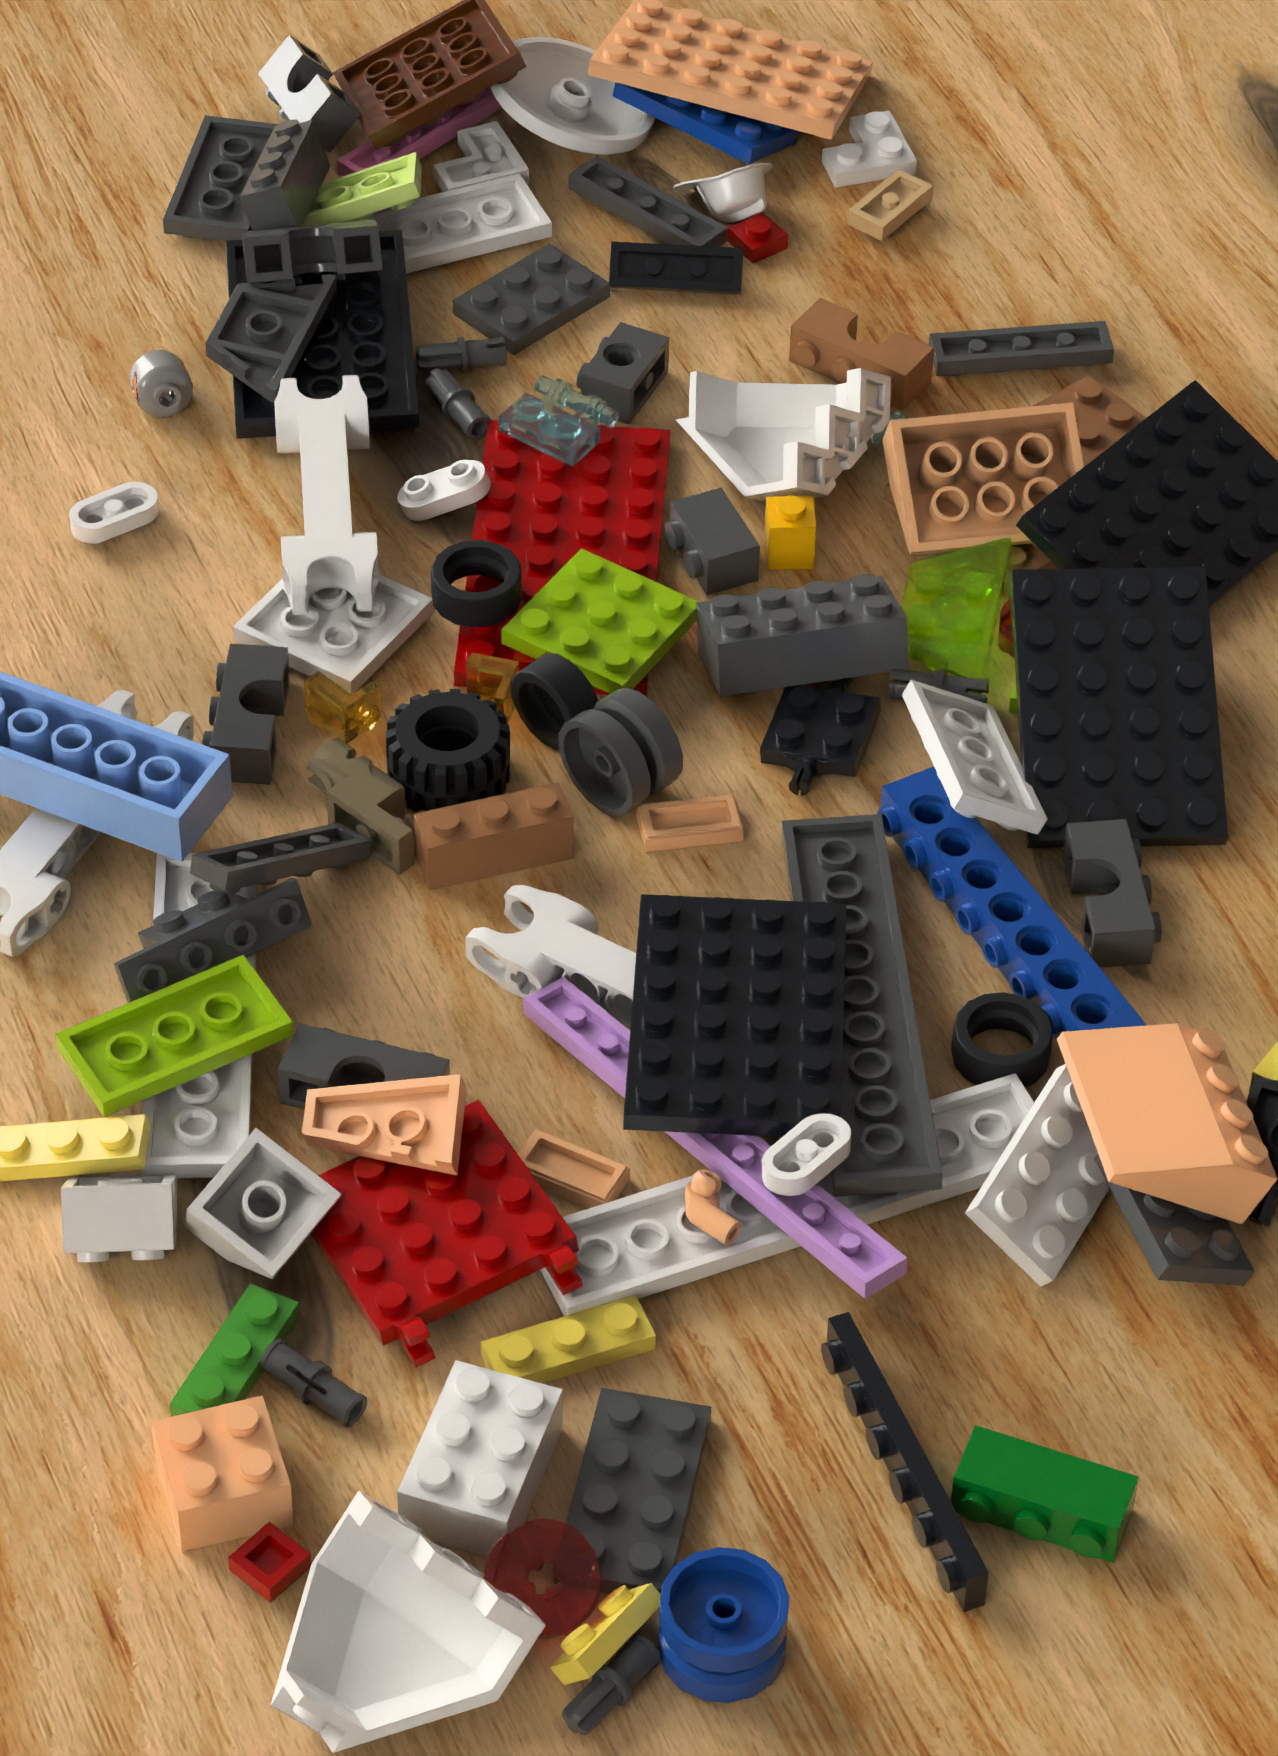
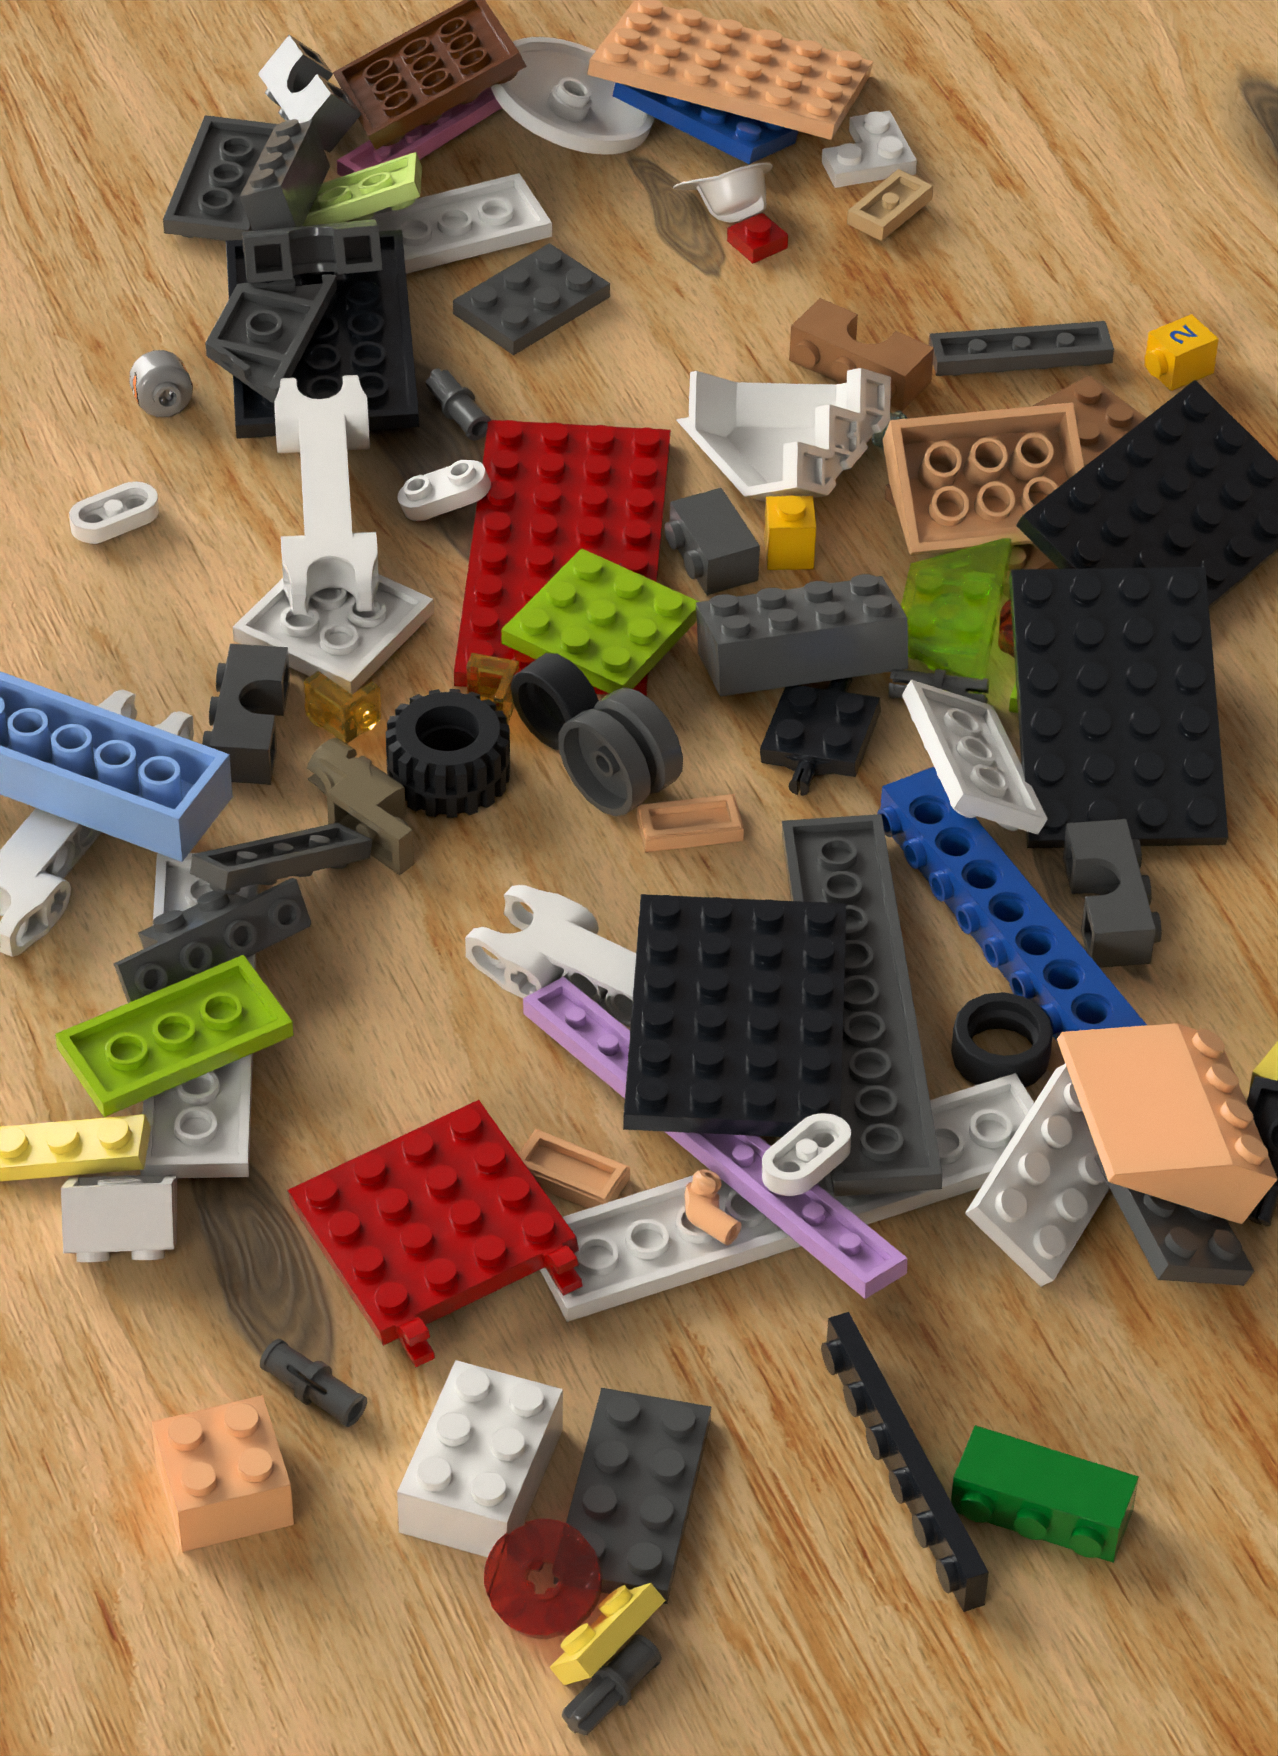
(233, 1357): bright green plate -> none
(260, 1206): white slope -> none
(269, 1562): red plate -> none
(335, 1059): dark grey arch -> none
(391, 1121): light nougat wing -> none
(396, 1633): white panel -> none
(461, 354): dark grey axle -> none
(472, 559): black tyre -> none
(487, 158): white plate -> none
(493, 836): medium nougat brick -> none
(550, 428): clear light blue plate -> none
(572, 1342): light yellow plate -> none
(626, 369): dark grey brick -> none
(645, 205): dark grey plate -> none
(676, 268): black plate -> none
(723, 1624): blue wheel -> none
(1181, 352): none -> yellow brick

